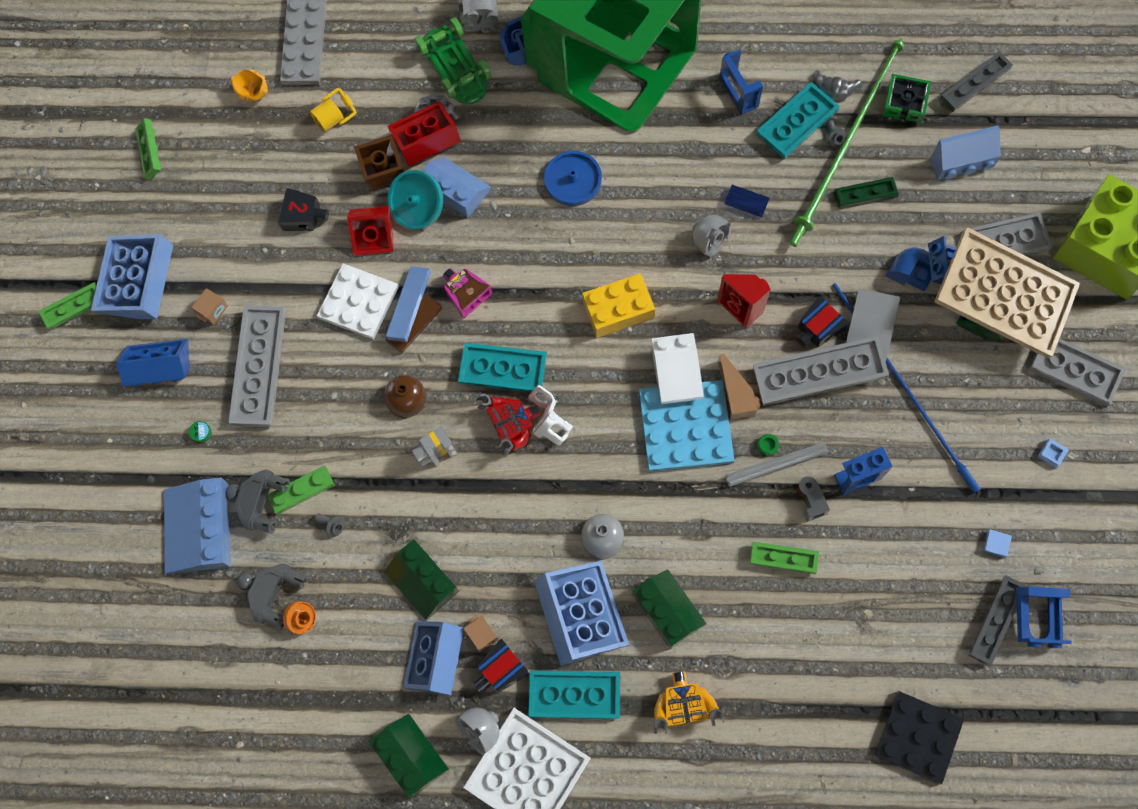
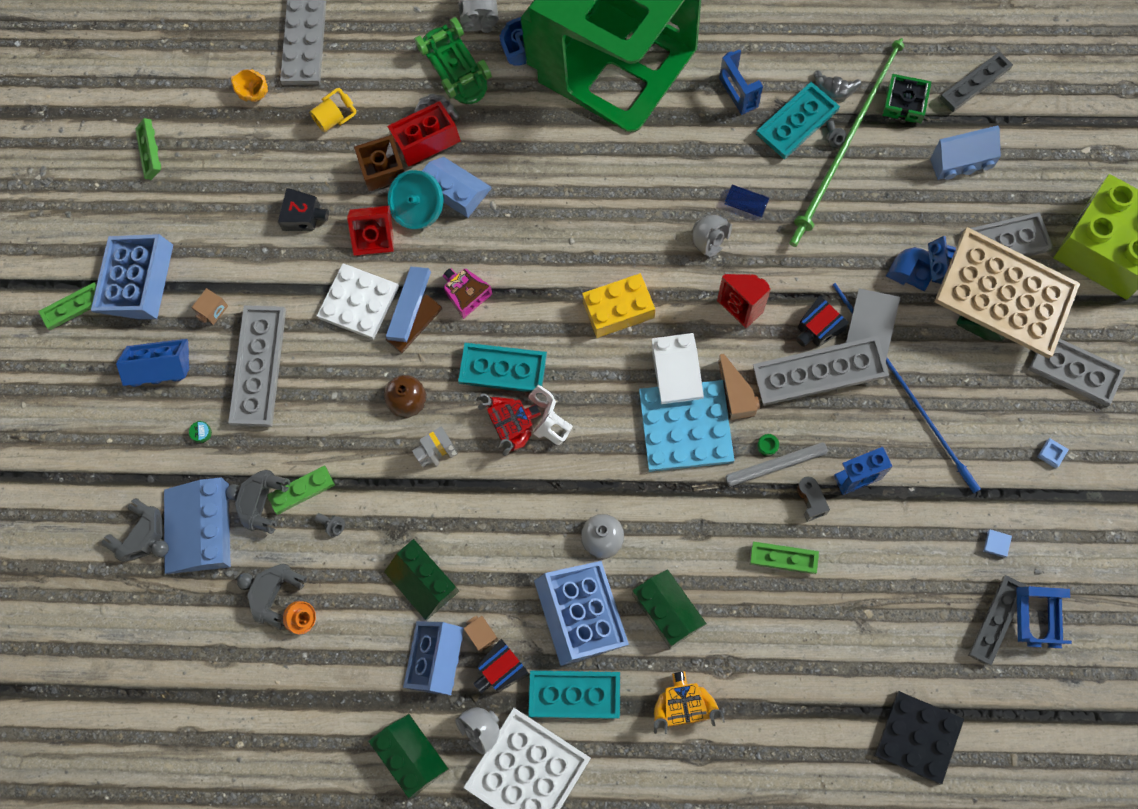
(143, 538): none -> dark grey connector
(573, 178): blue piece -> none
(866, 192): dark green tile -> none

